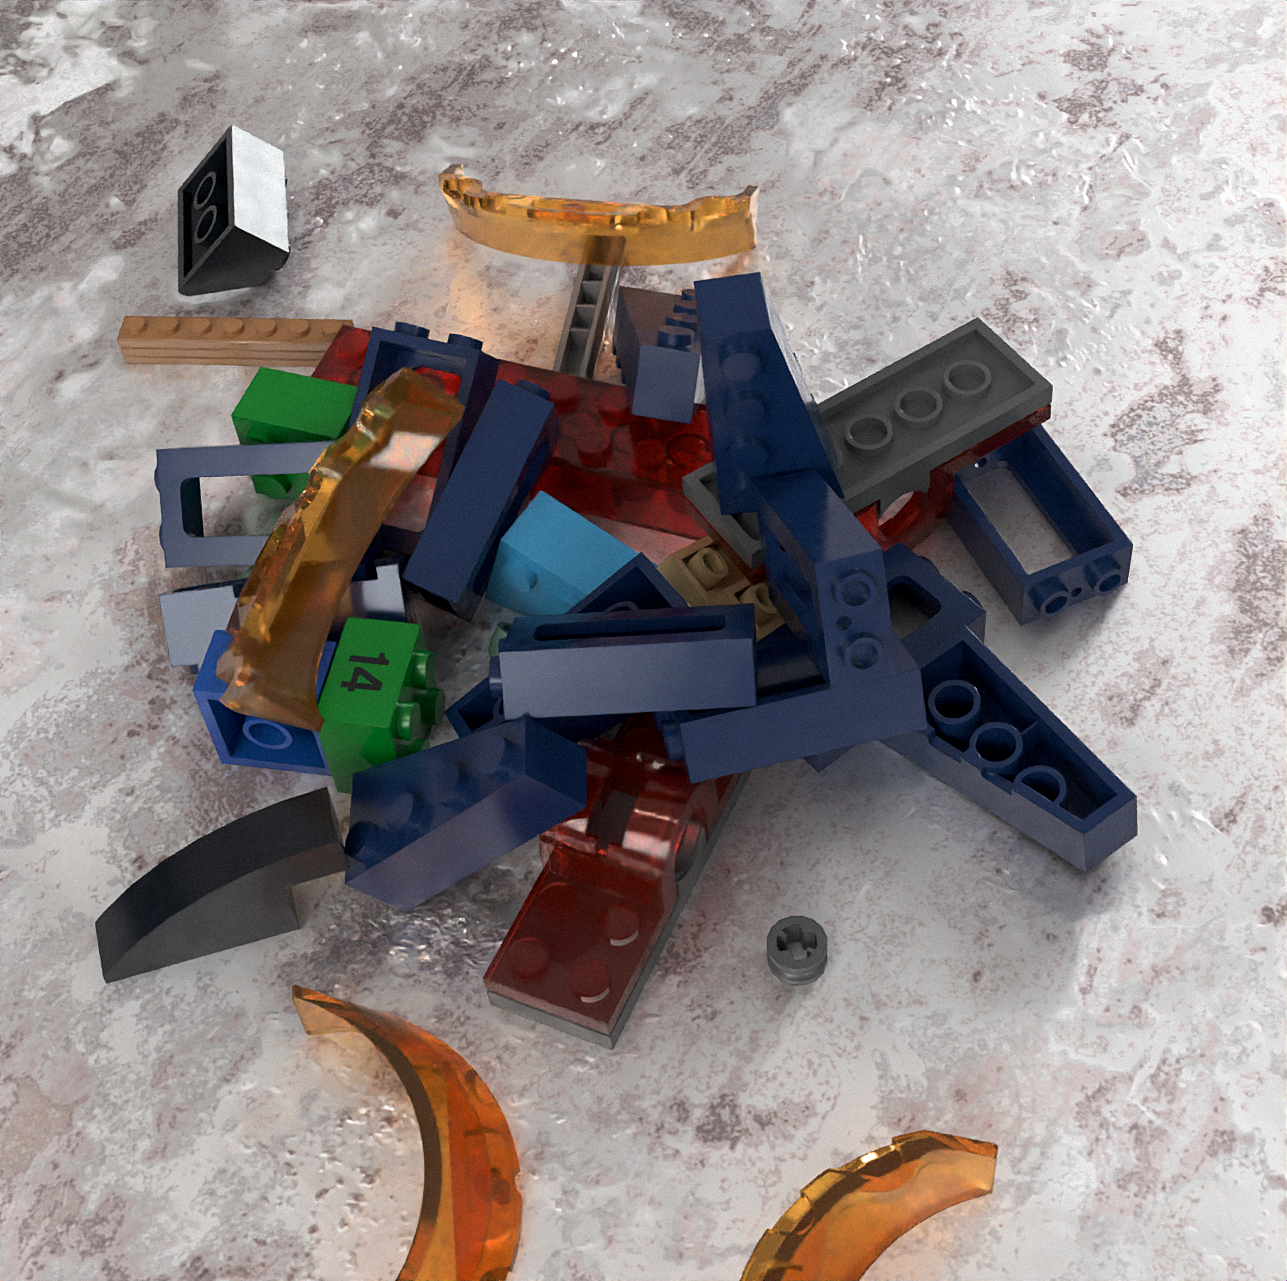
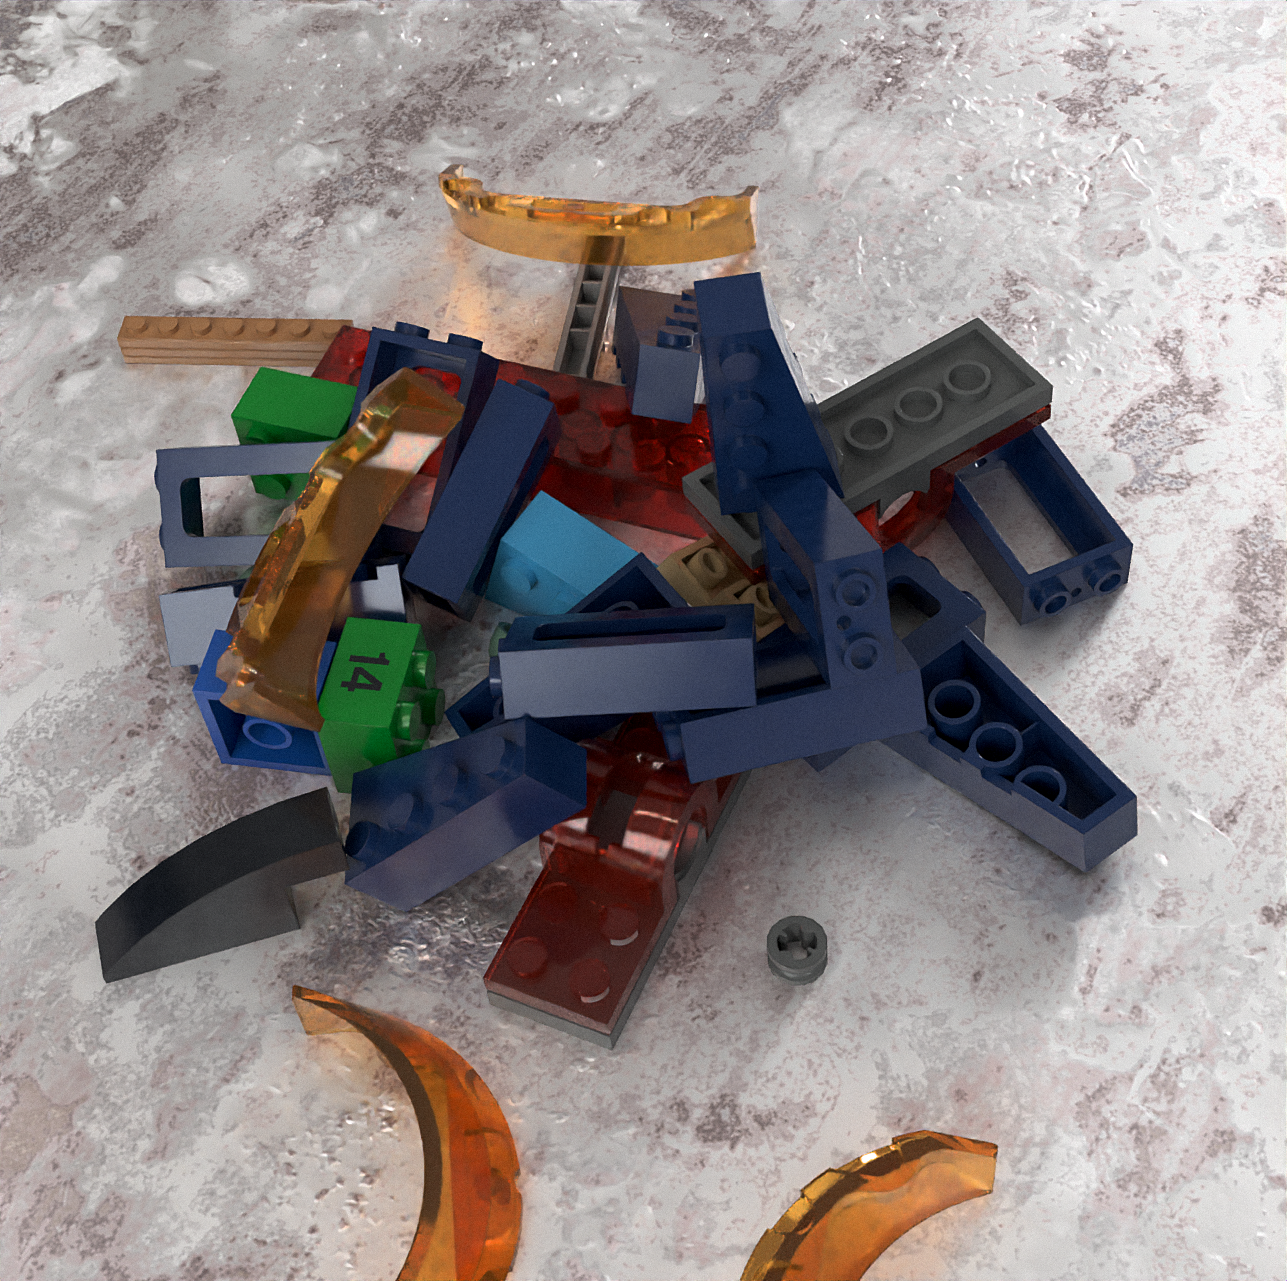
(233, 216): black slope -> none

